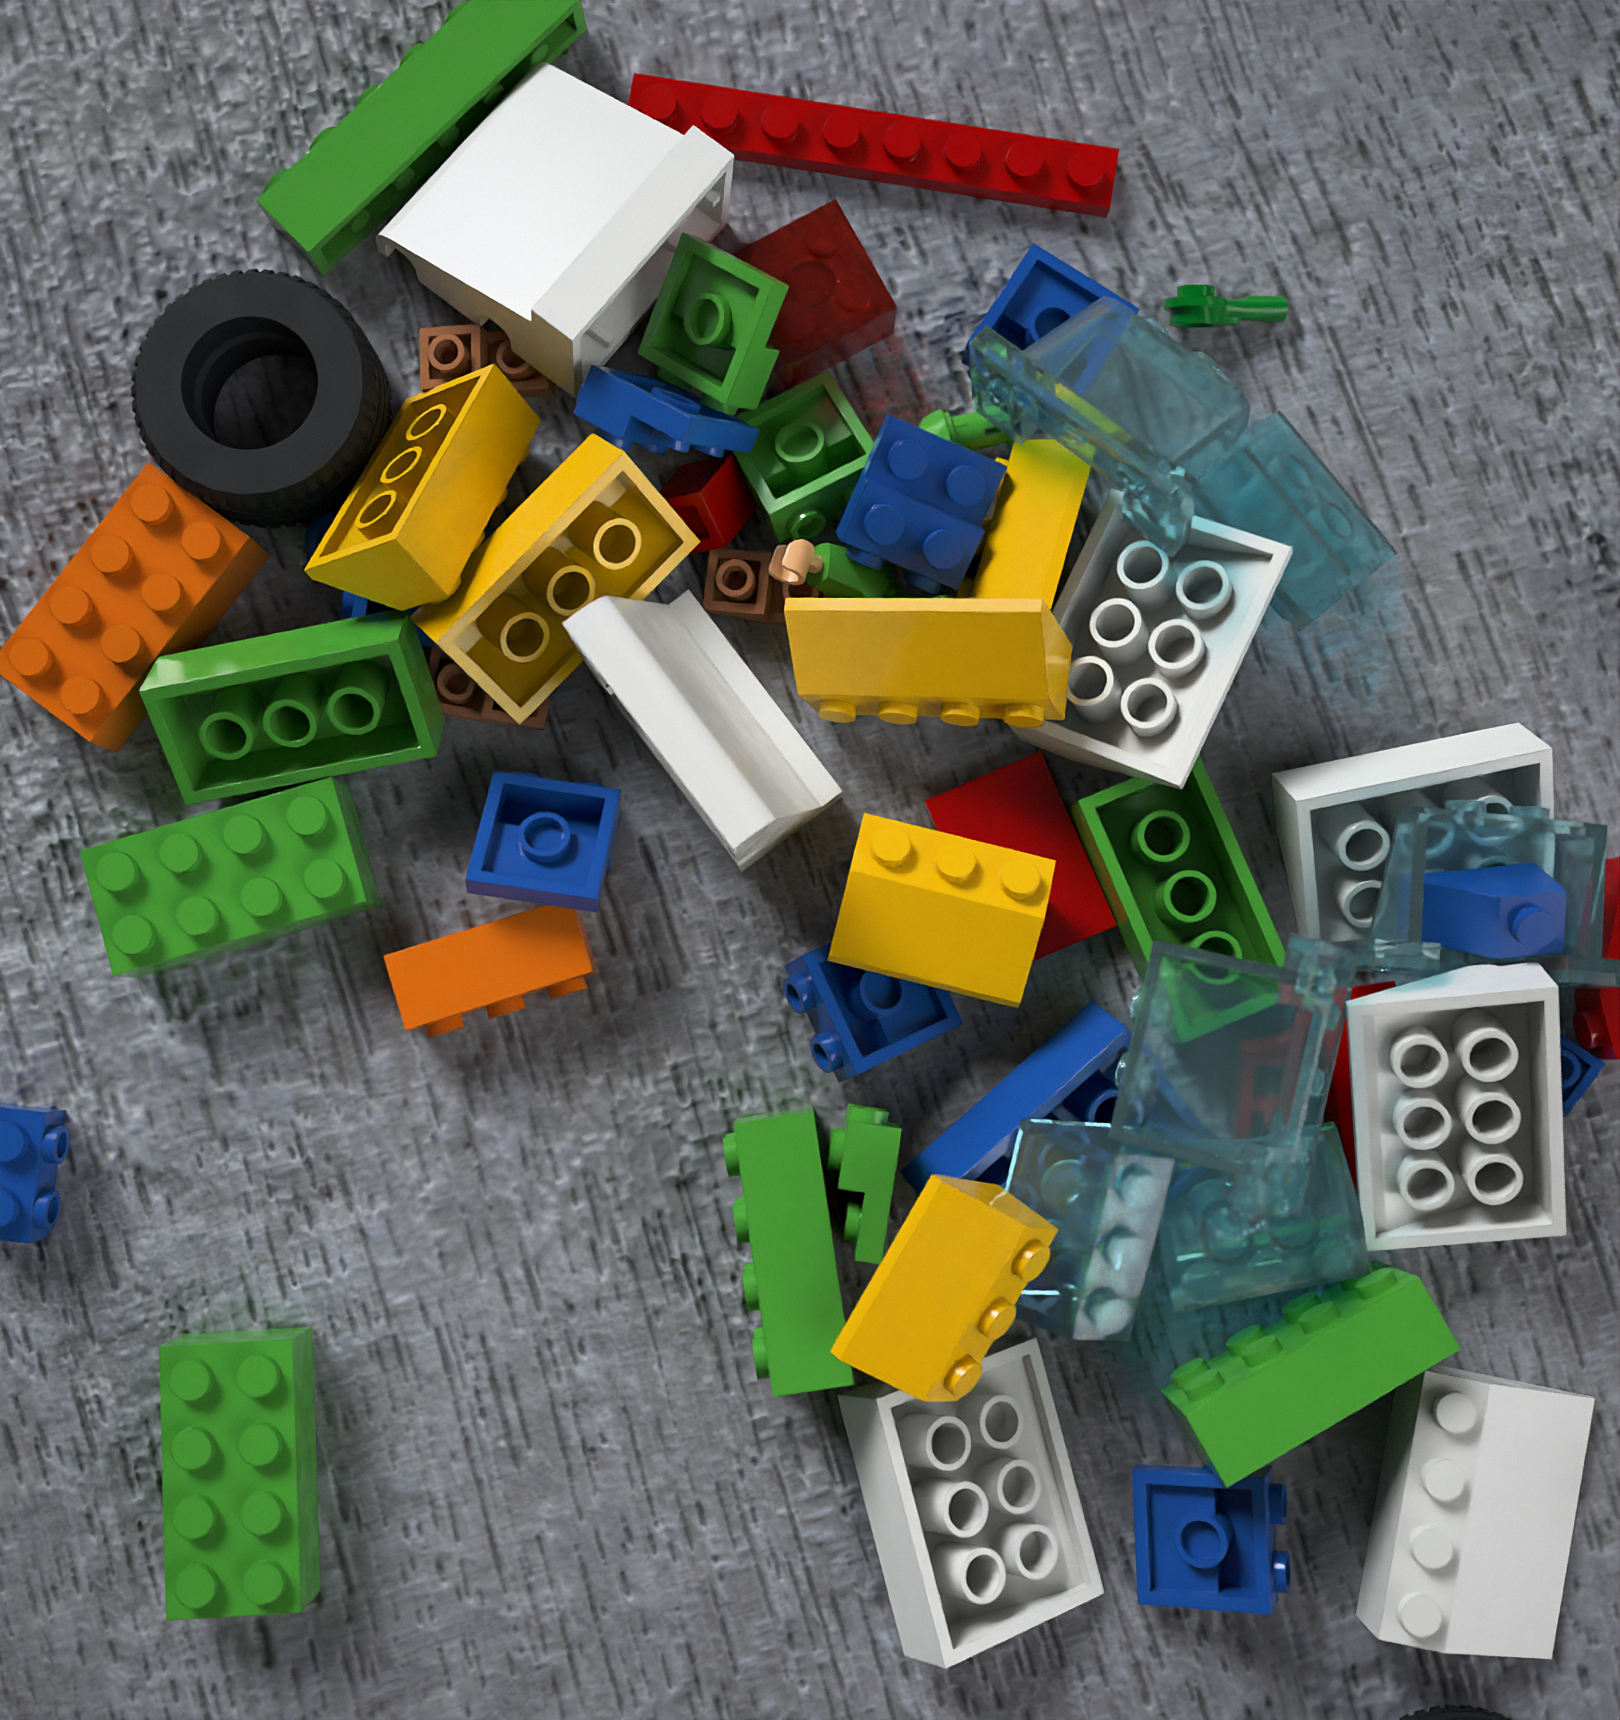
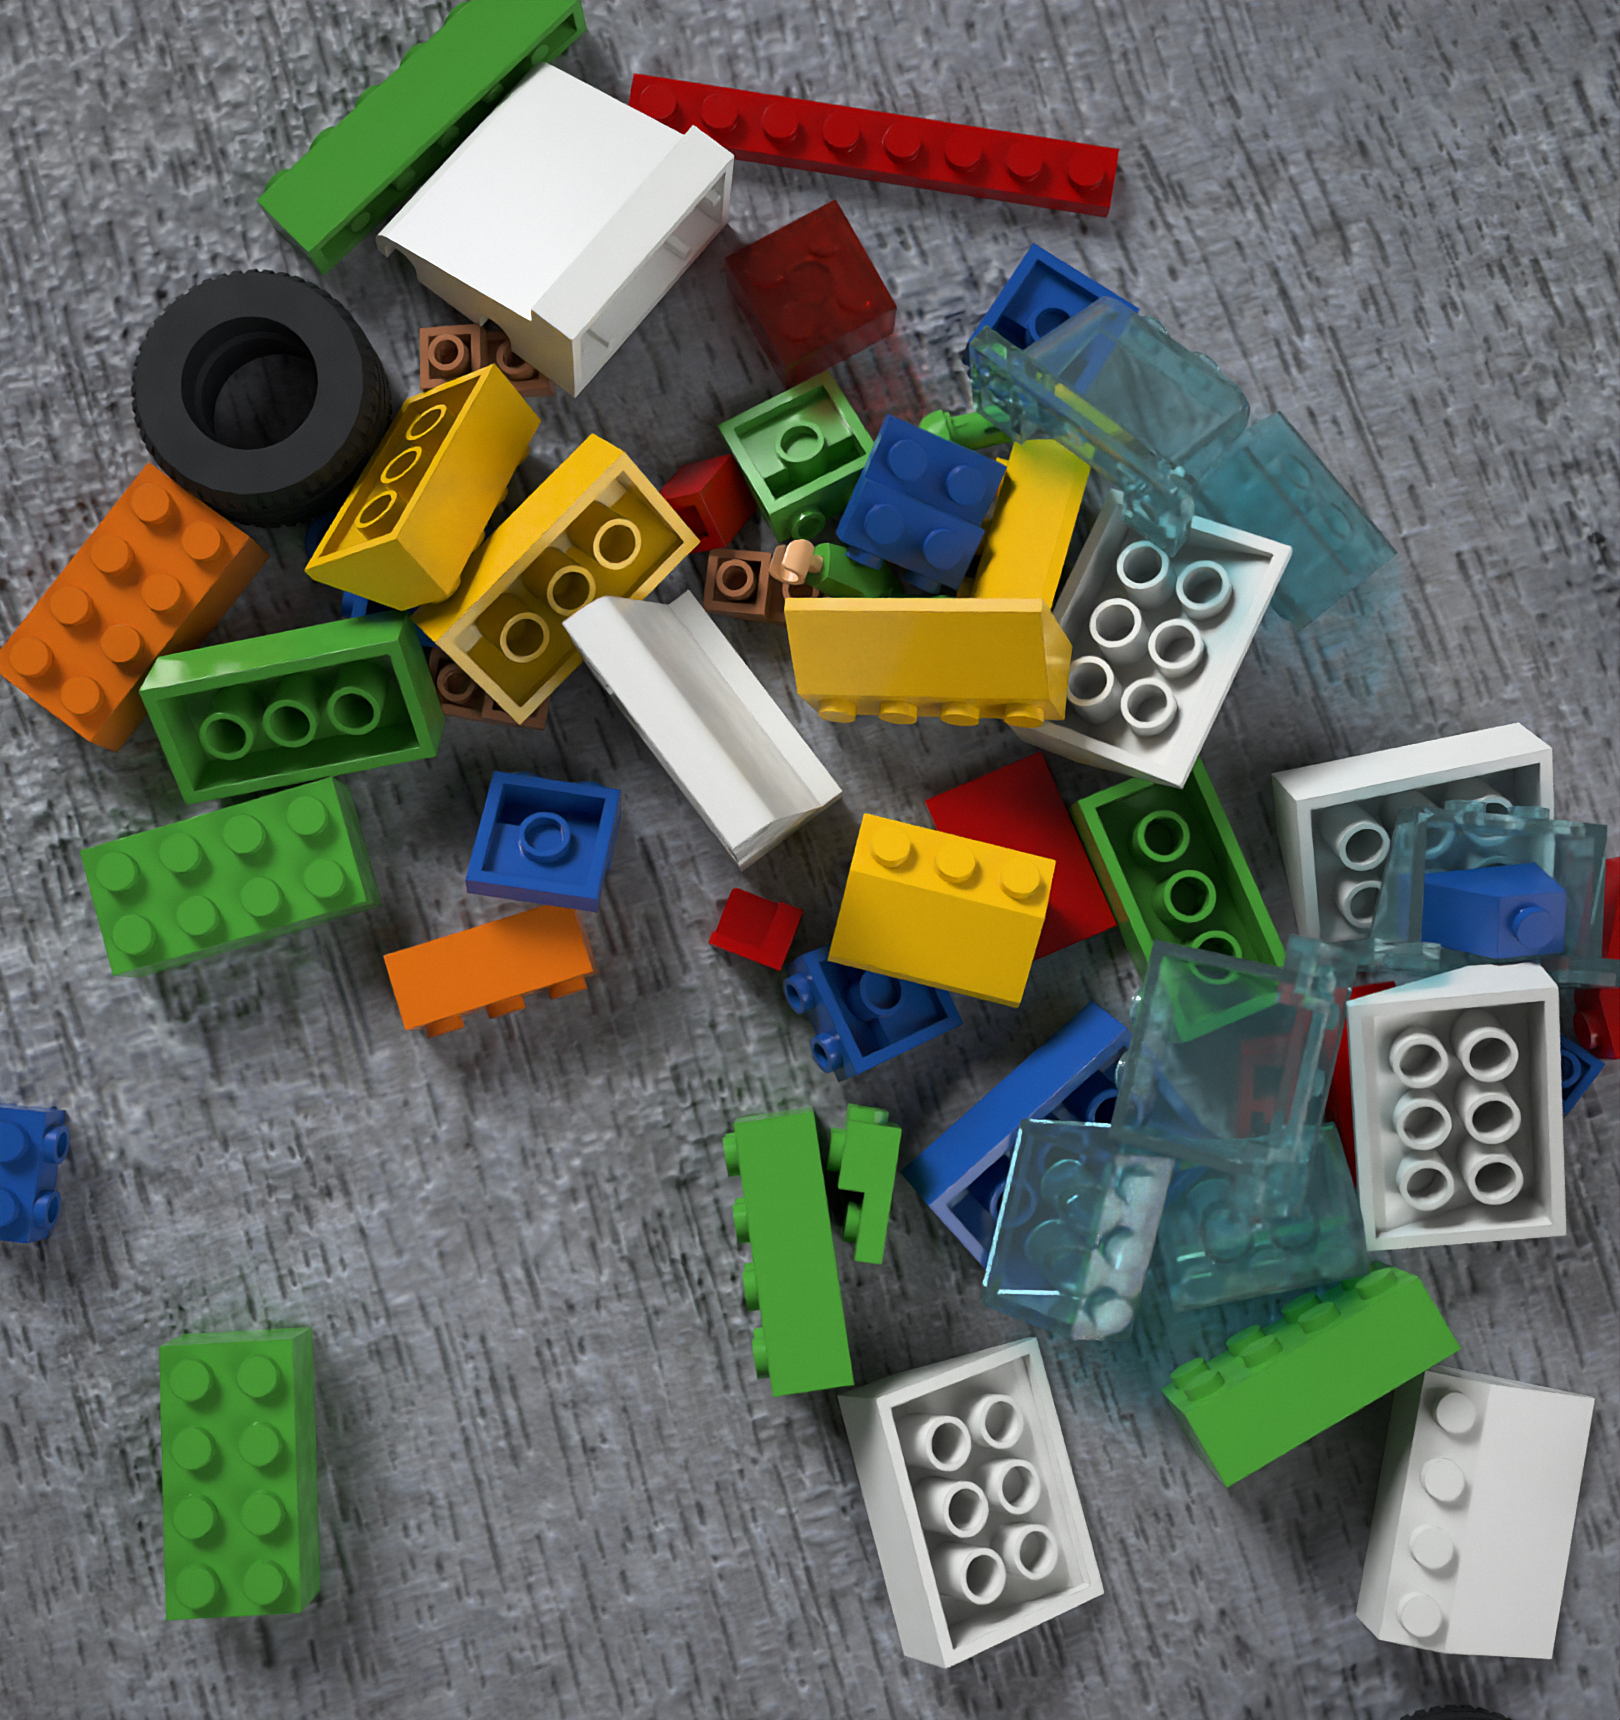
(657, 415): blue plate -> none
(714, 326): bright green plate -> none
(757, 929): none -> red panel
(946, 1289): yellow slope -> none
(1200, 308): green plate -> none
(1209, 1541): blue plate -> none

